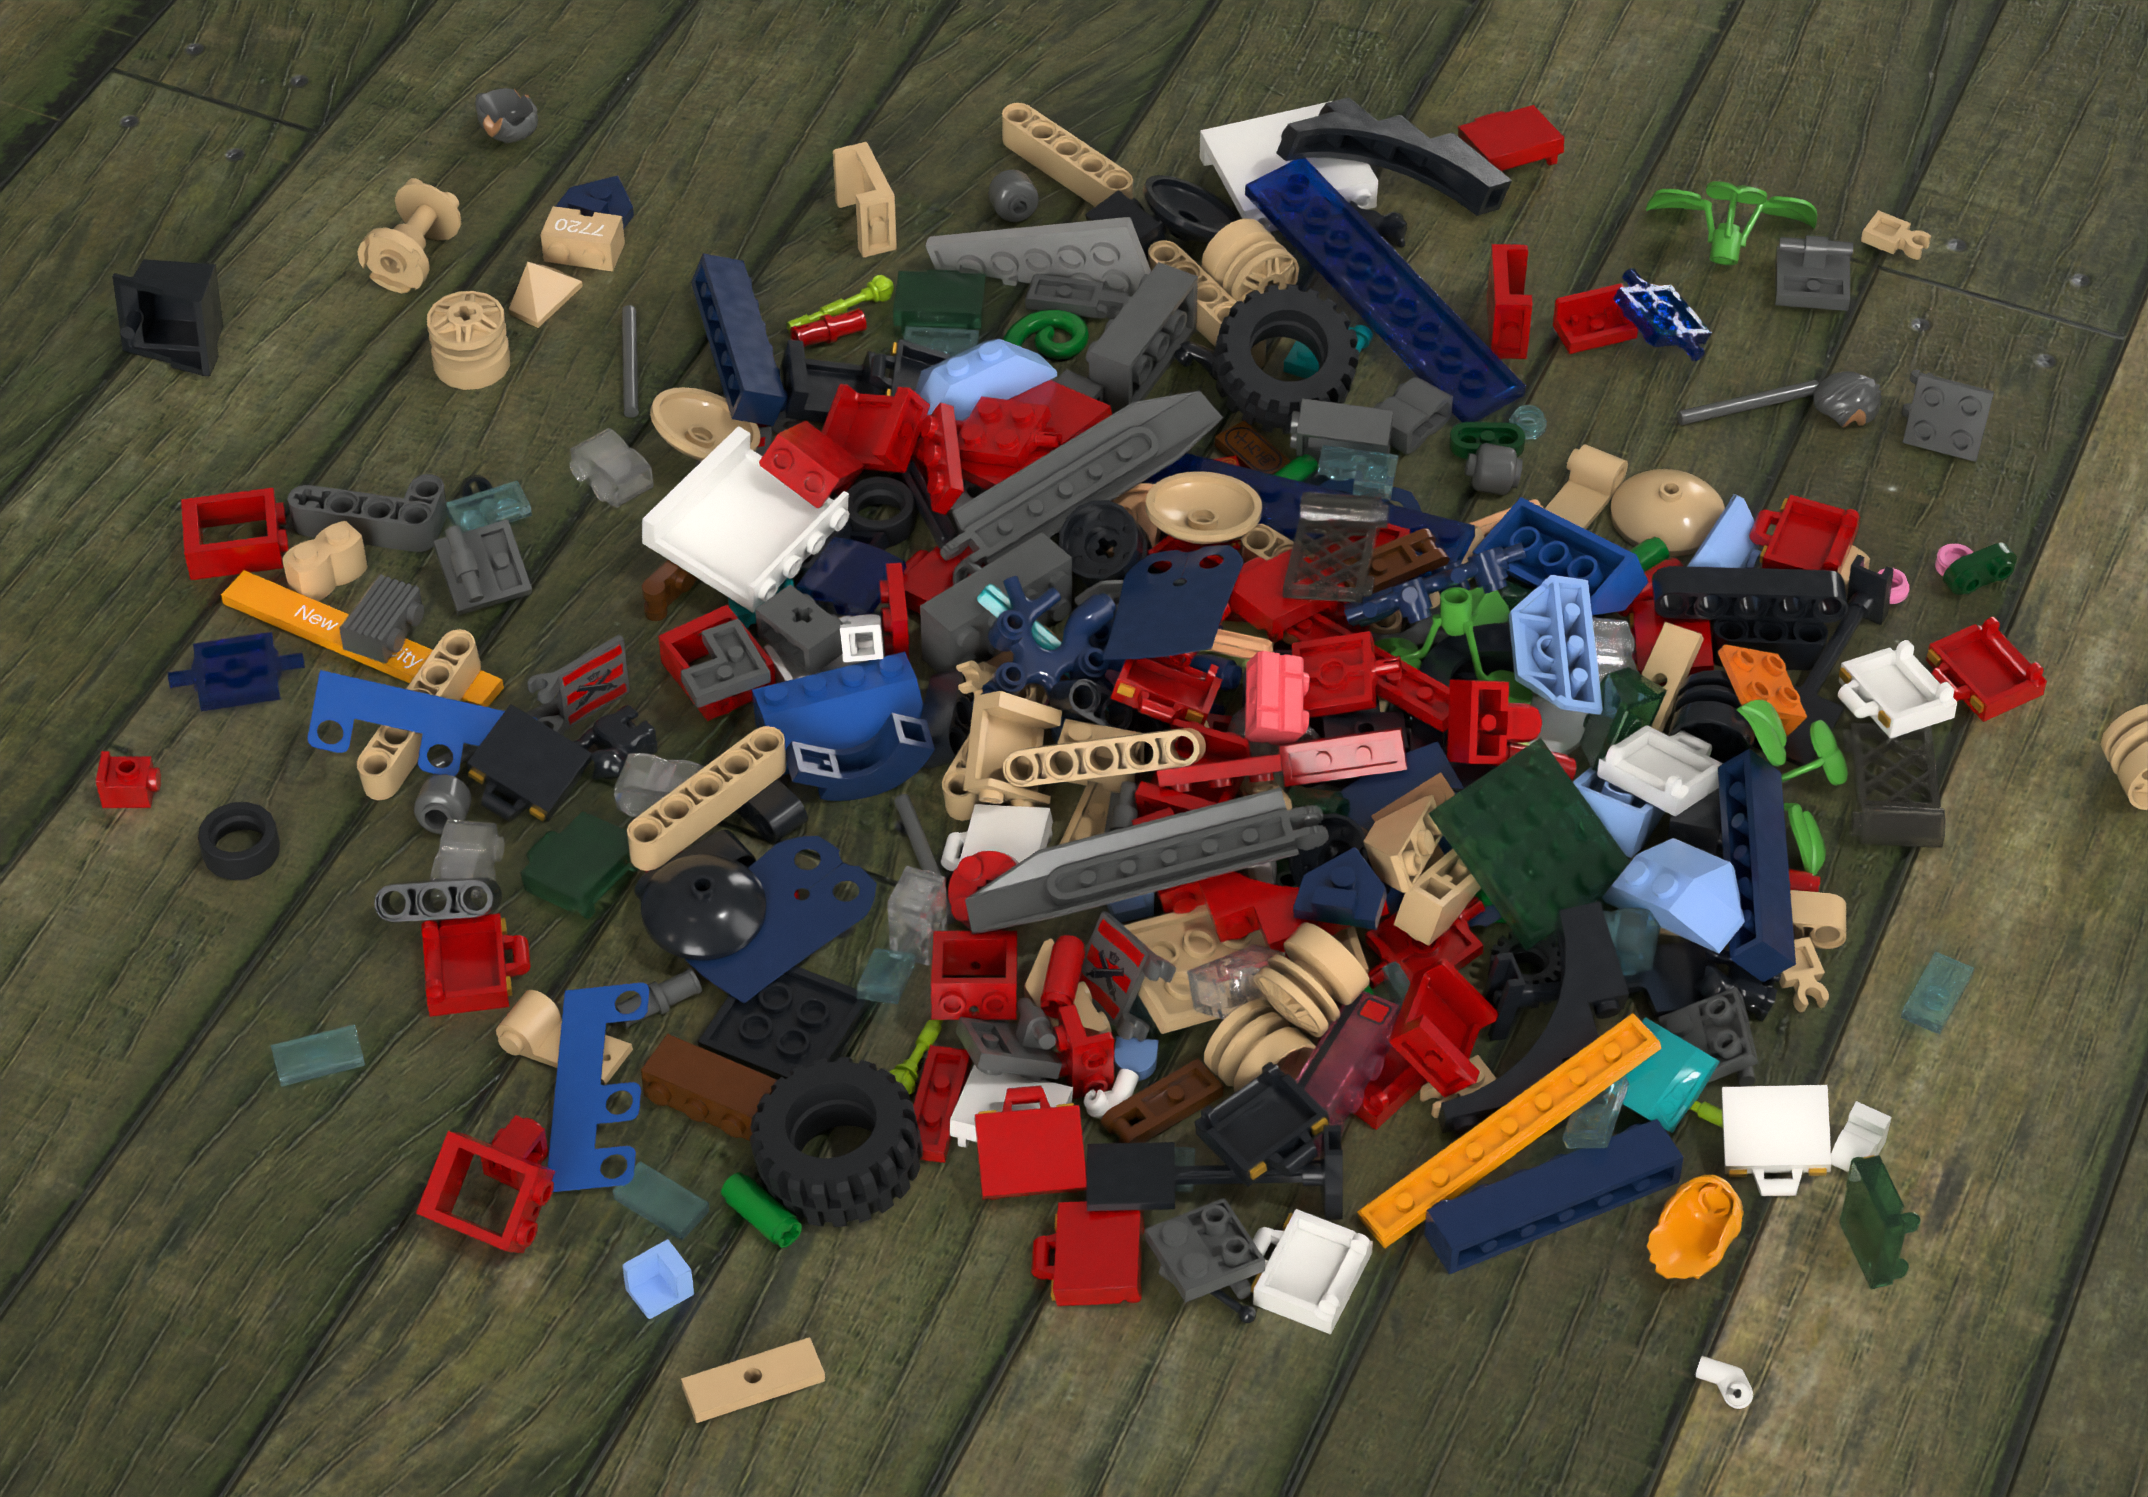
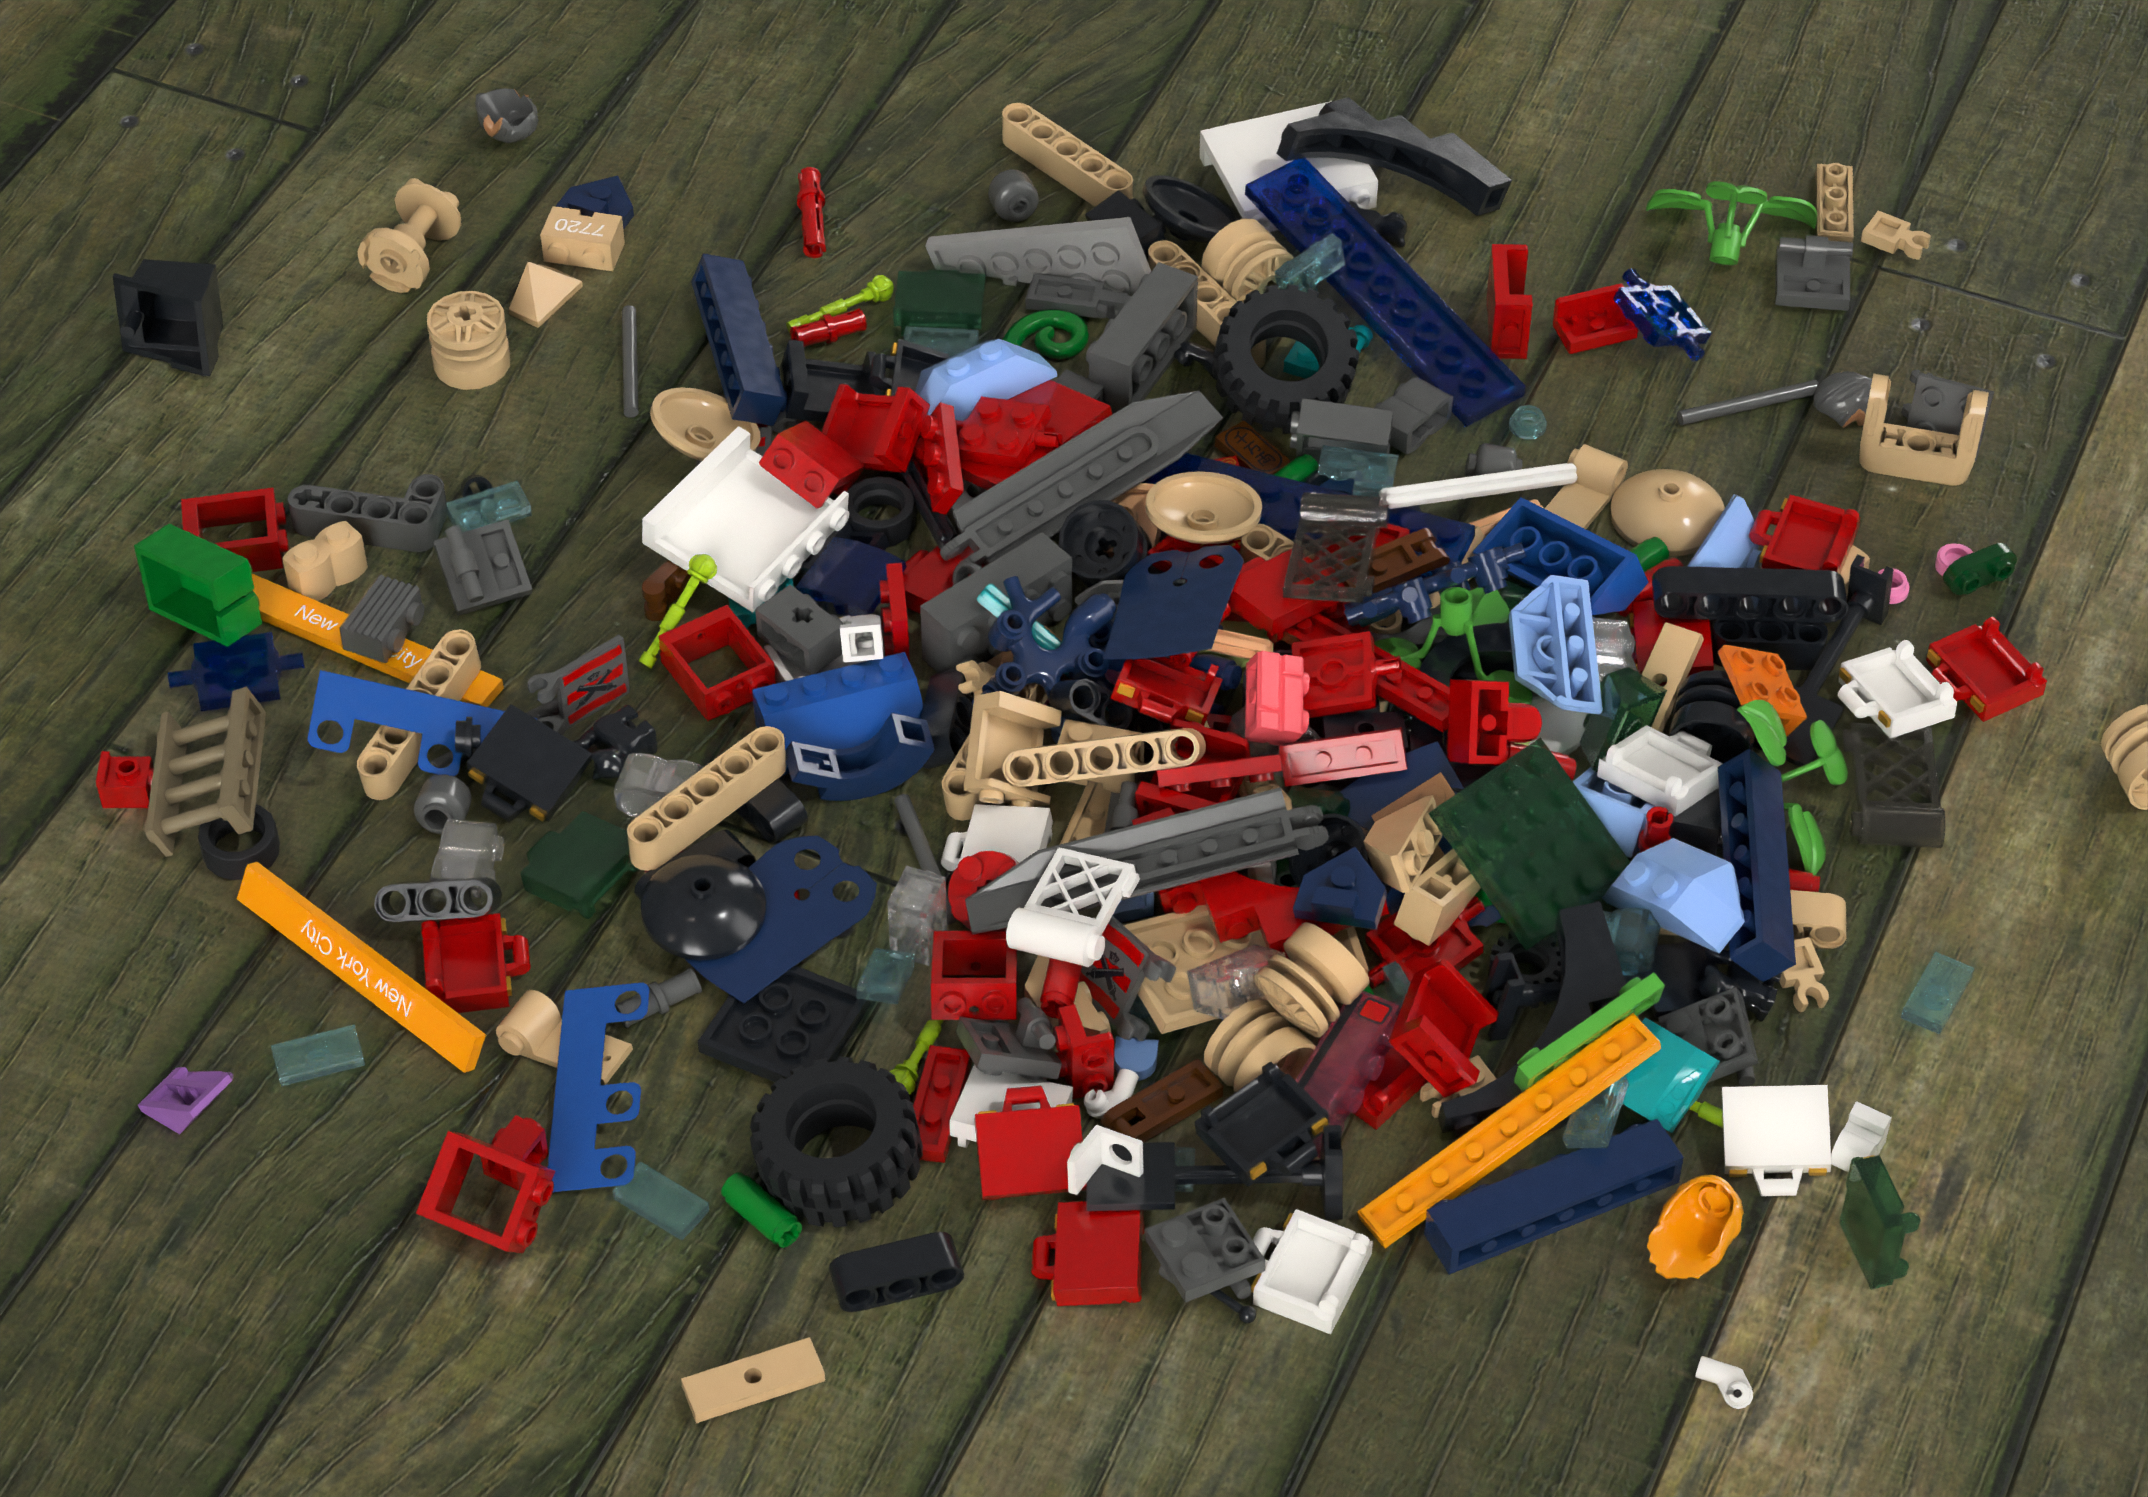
(184, 1096): none -> medium lavender slope
(198, 584): none -> green piece
(235, 781): none -> dark tan fence
(361, 967): none -> light orange tile
(467, 736): none -> black plate
(611, 468): clear brick -> none
(658, 1279): light blue panel -> none
(700, 569): none -> lime piece
(704, 1086): reddish brown brick -> none
(733, 667): dark grey plate -> none
(811, 201): none -> red pin
(862, 183): tan panel -> none
(896, 1271): none -> black beam
(1061, 930): none -> white piece
(1098, 1150): none -> white bracket
(1312, 265): none -> clear light blue plate
(1468, 436): dark green plate -> none
(1478, 485): none -> white axle
(1513, 138): red piece -> none
(1634, 998): none -> bright green plate
(1656, 828): none -> red pin
(1834, 202): none -> tan tile
(1916, 451): none -> tan connector

